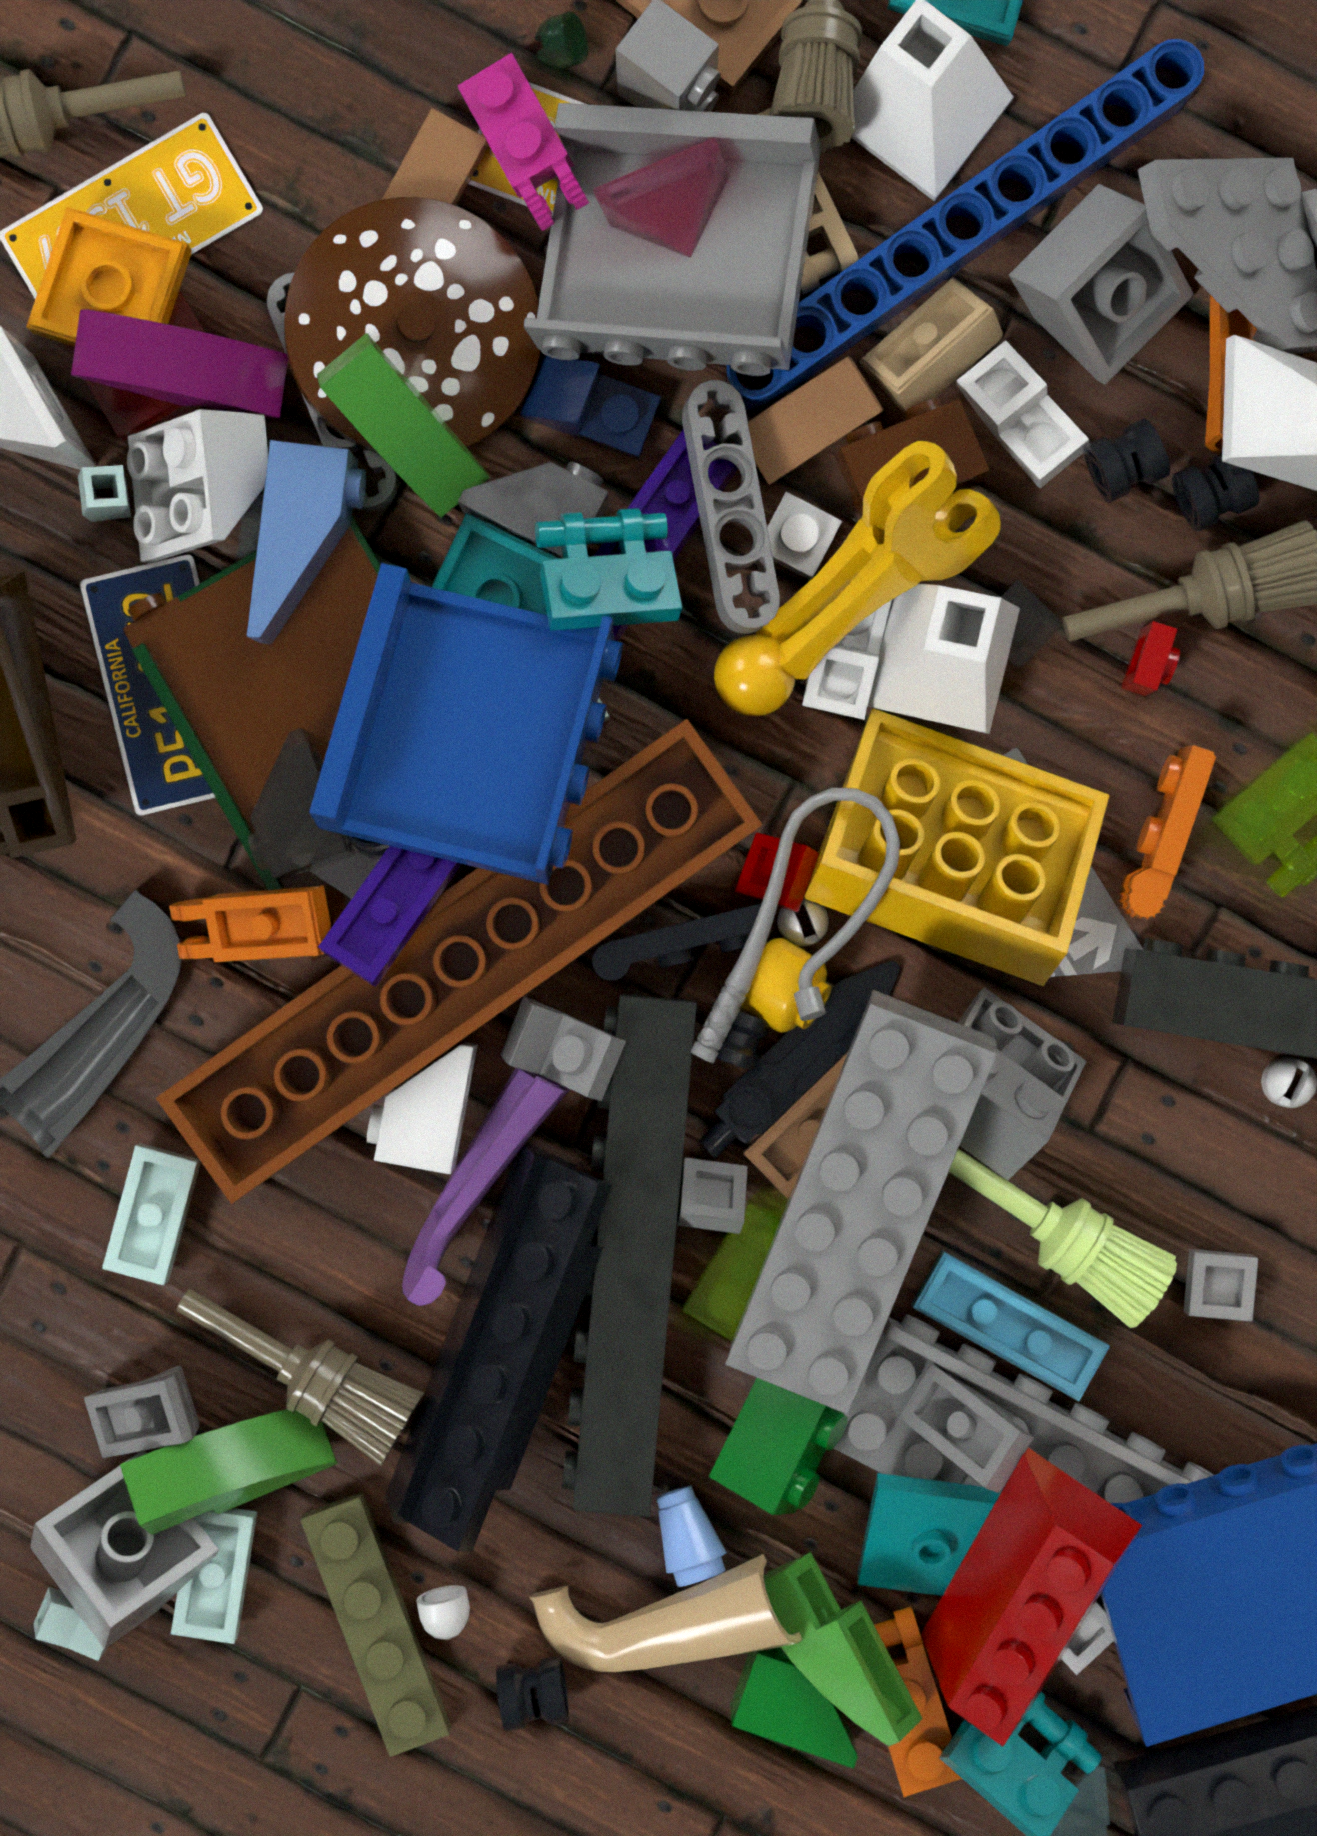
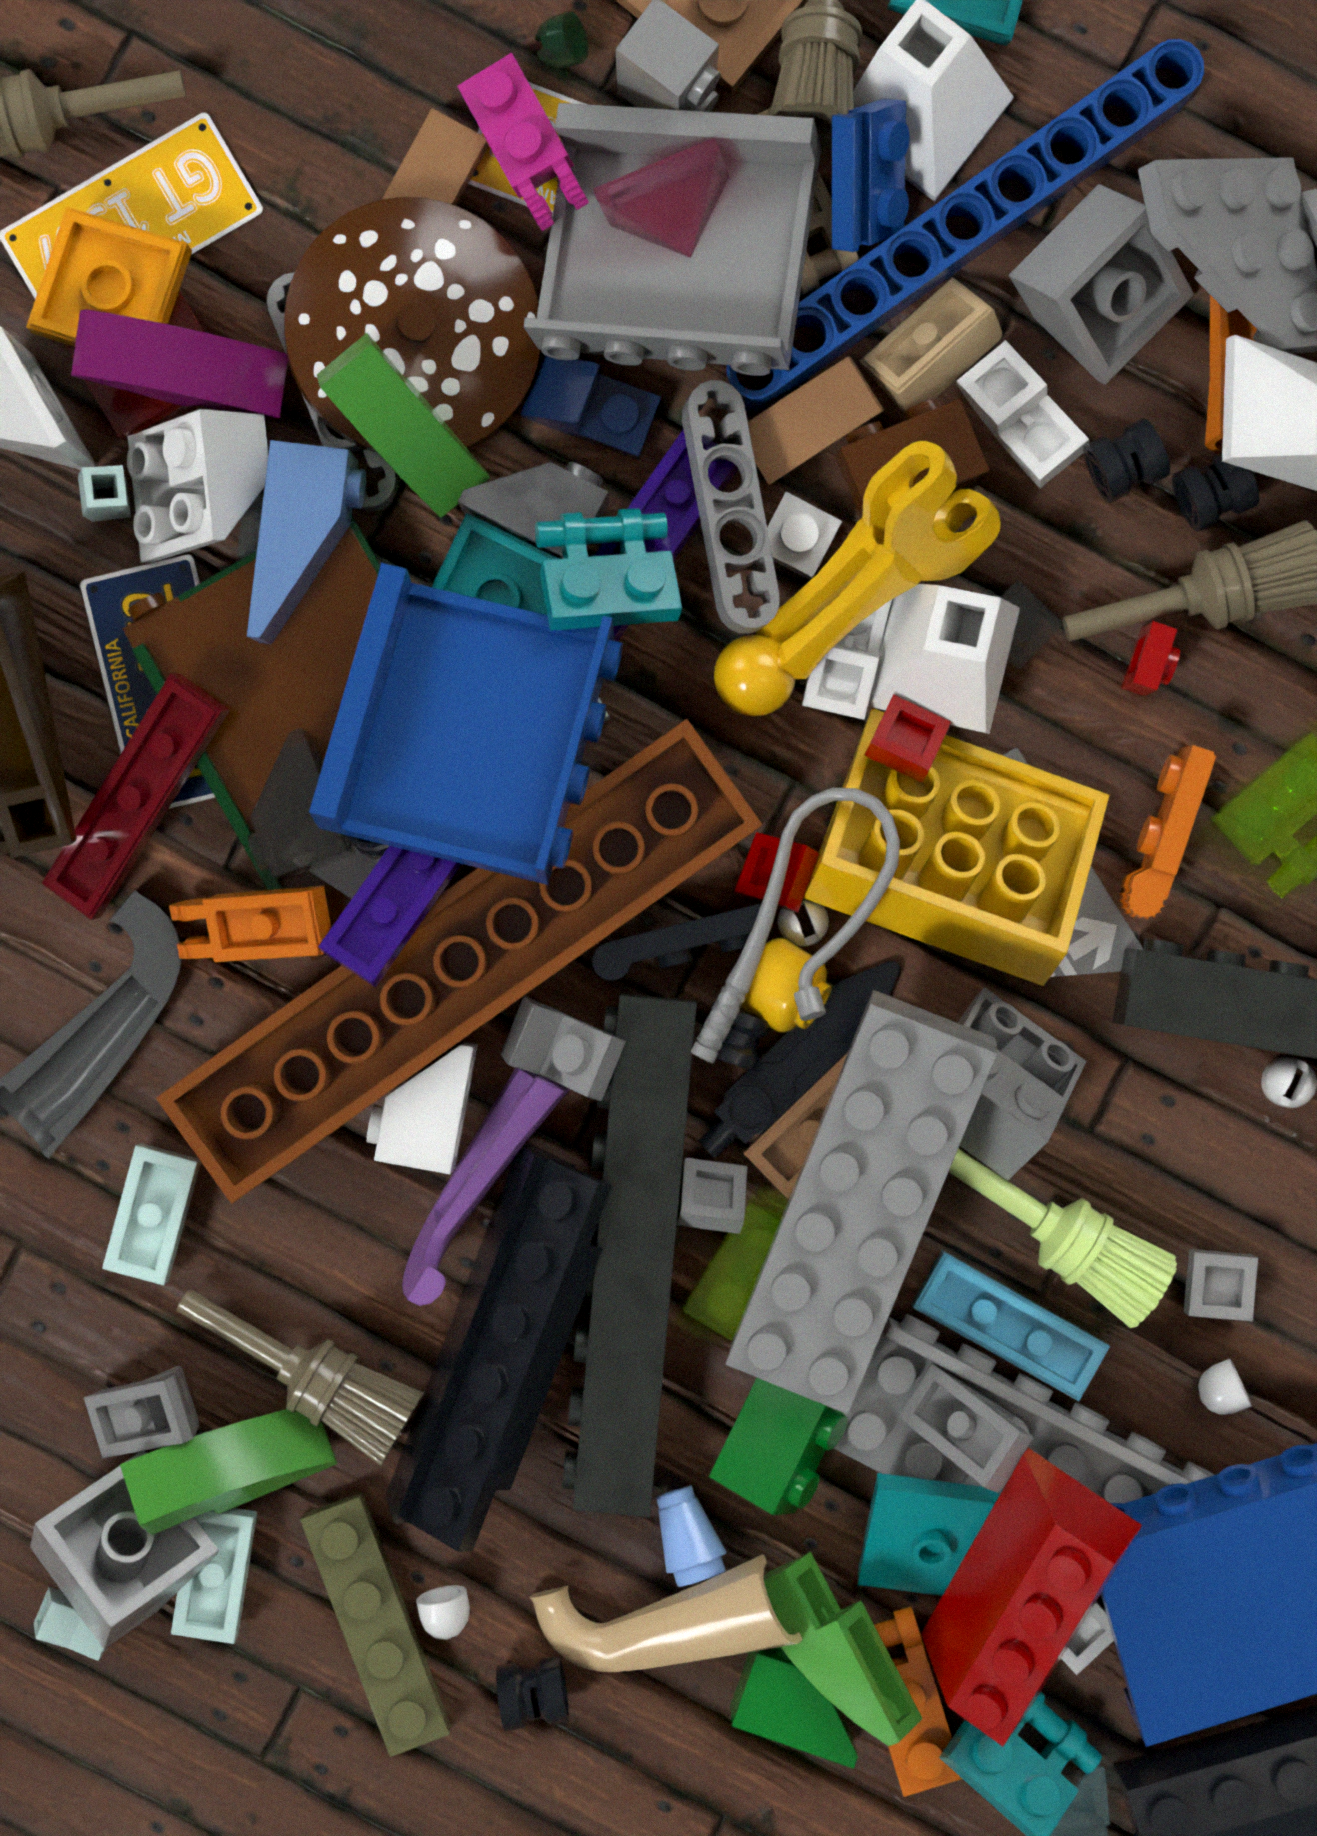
(136, 795): none -> dark red tile
(869, 173): none -> blue plate
(907, 738): none -> red plate
(1223, 1389): none -> white hinge

